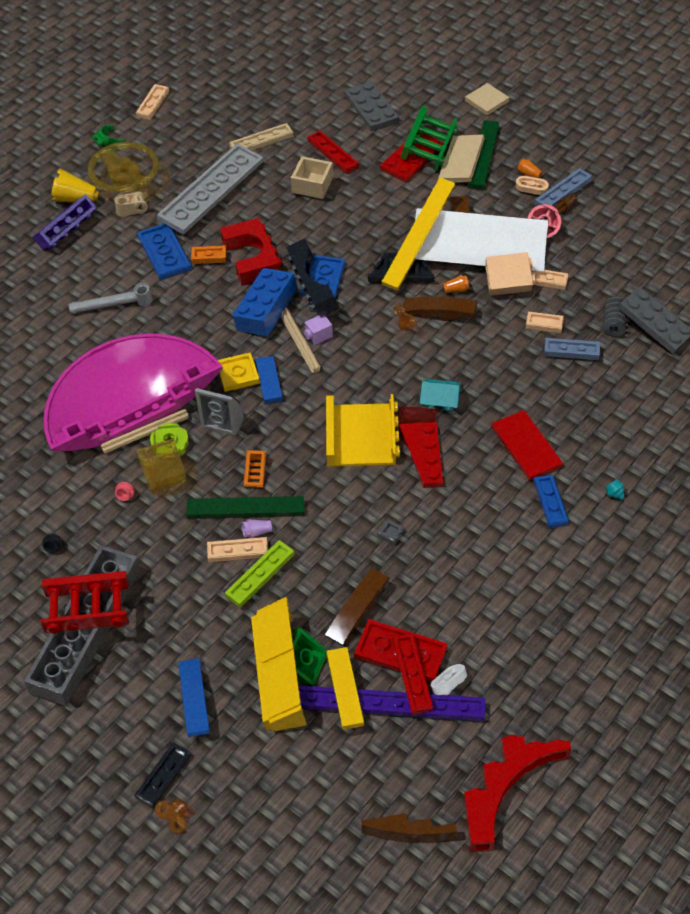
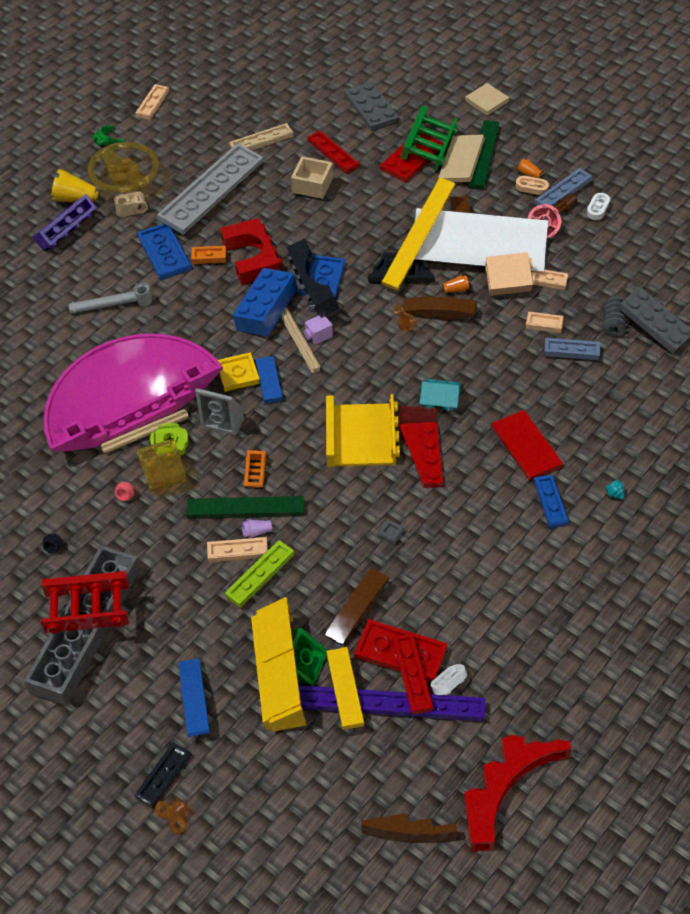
(598, 206): none -> white plate

